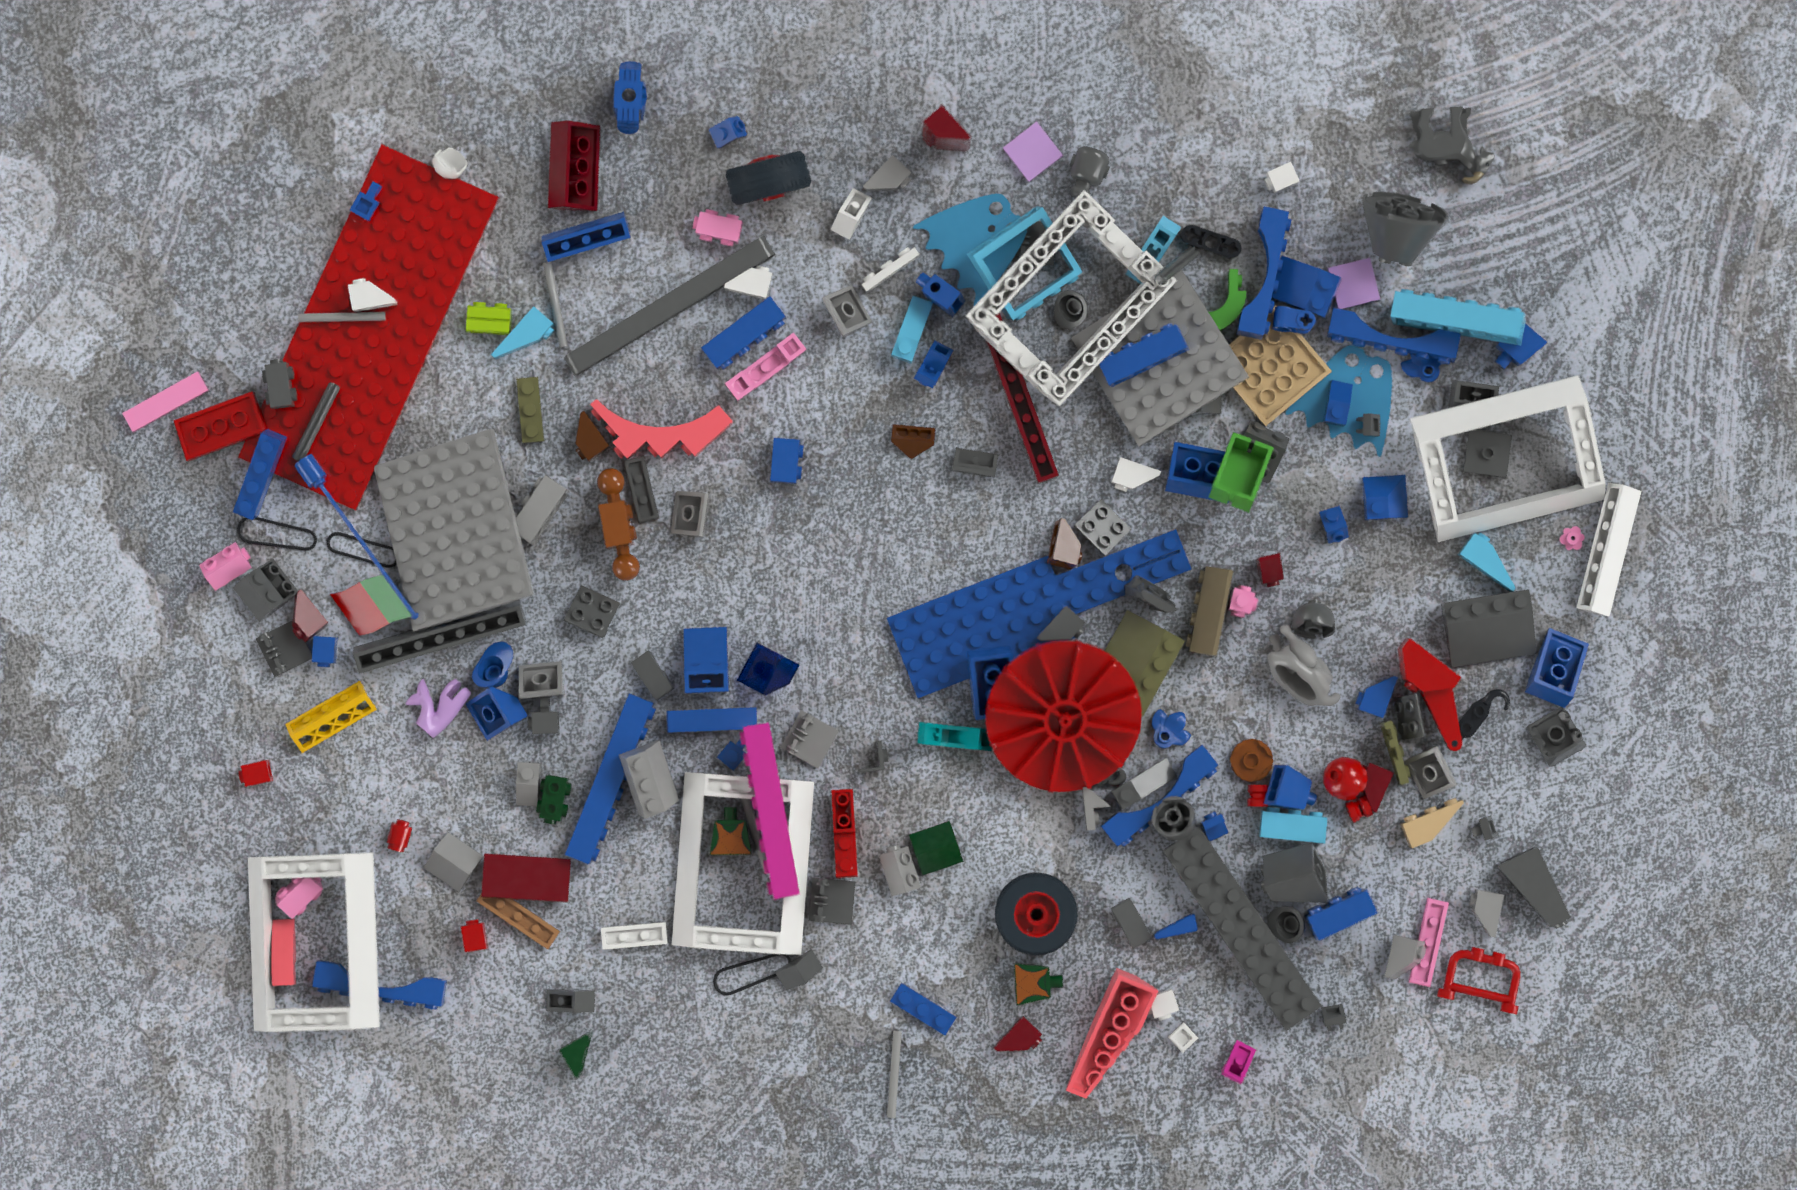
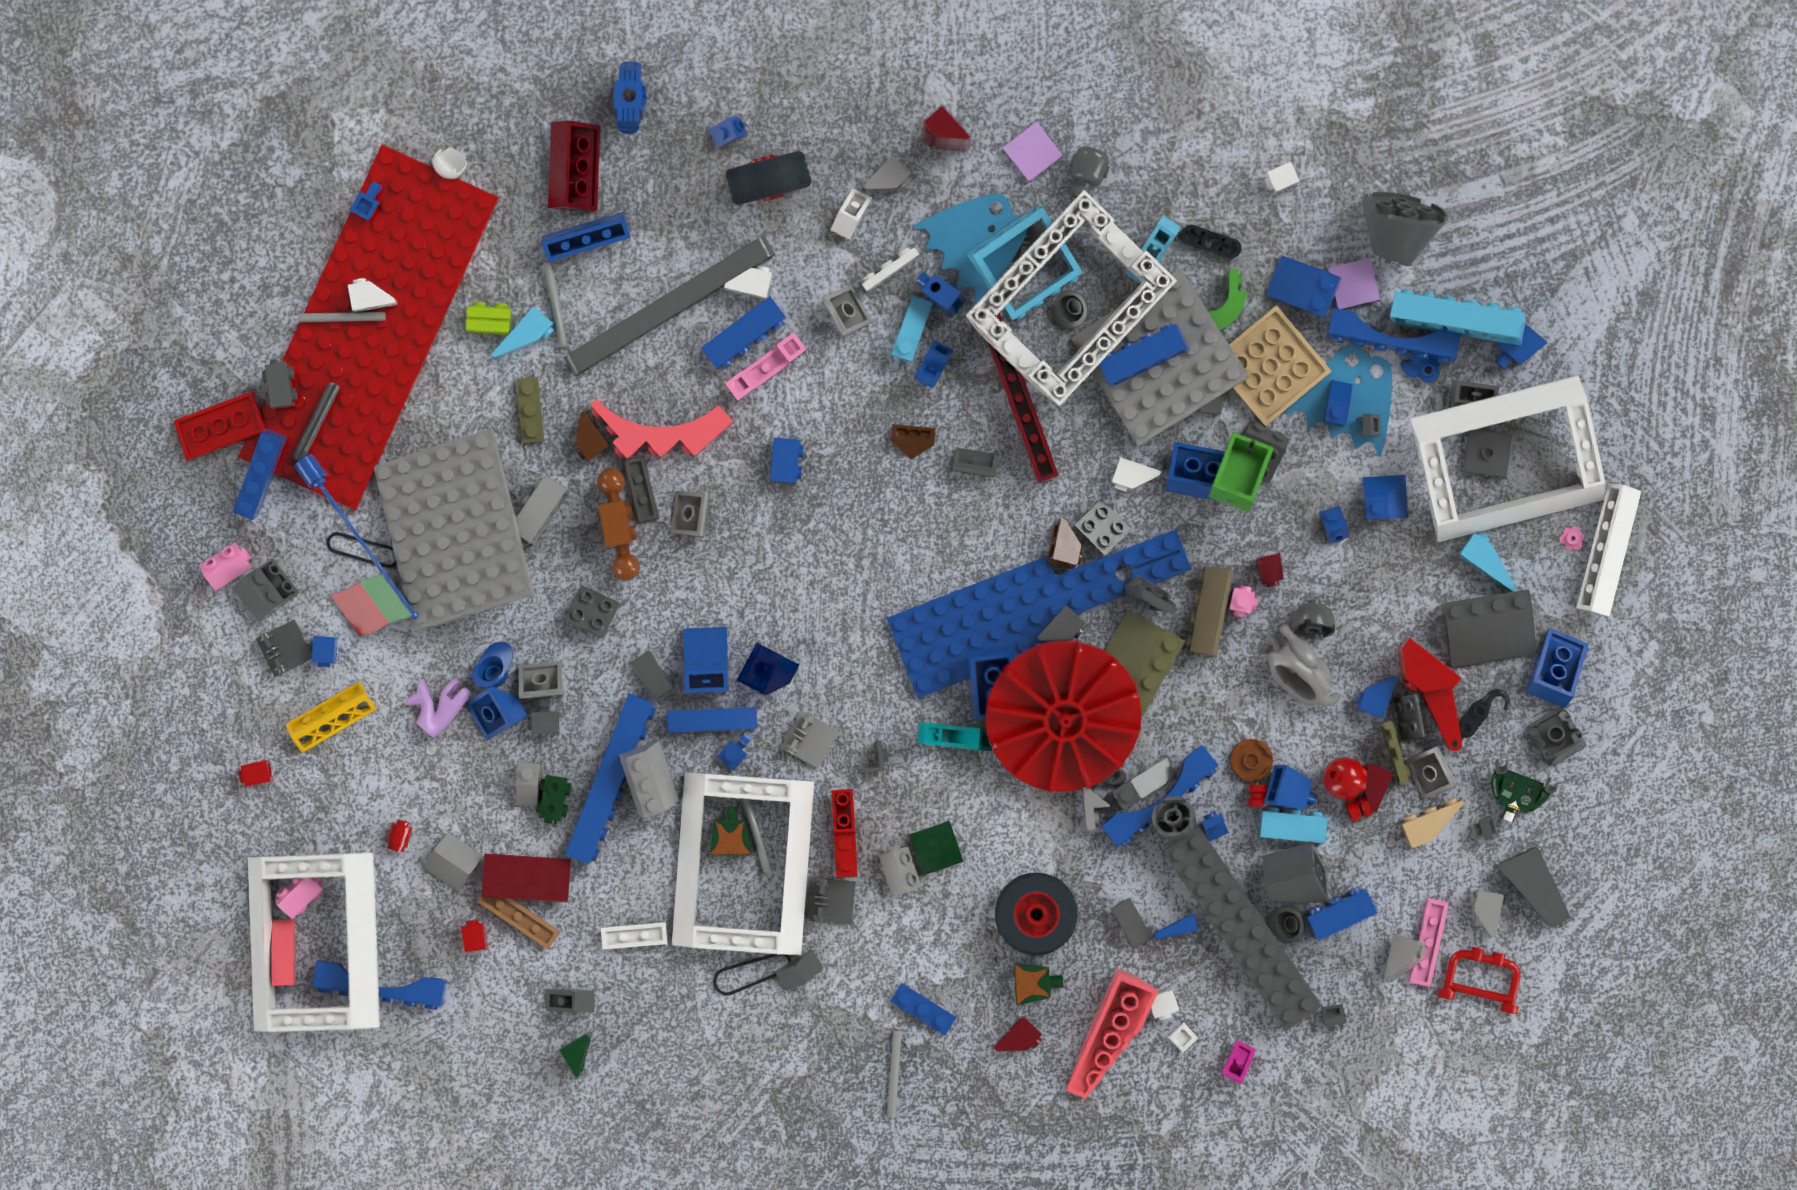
(165, 401): bright pink tile -> none
(277, 545): black piece -> none
(306, 618): slope -> none
(446, 635): dark grey brick -> none
(711, 225): bright pink brick -> none
(771, 811): dark pink brick -> none
(1172, 727): blue plate -> none
(1176, 265): dark grey axle -> none
(1271, 230): blue arch -> none
(1289, 320): blue piece -> none
(1449, 145): dark grey animal -> none
(1518, 791): none -> dark green torso

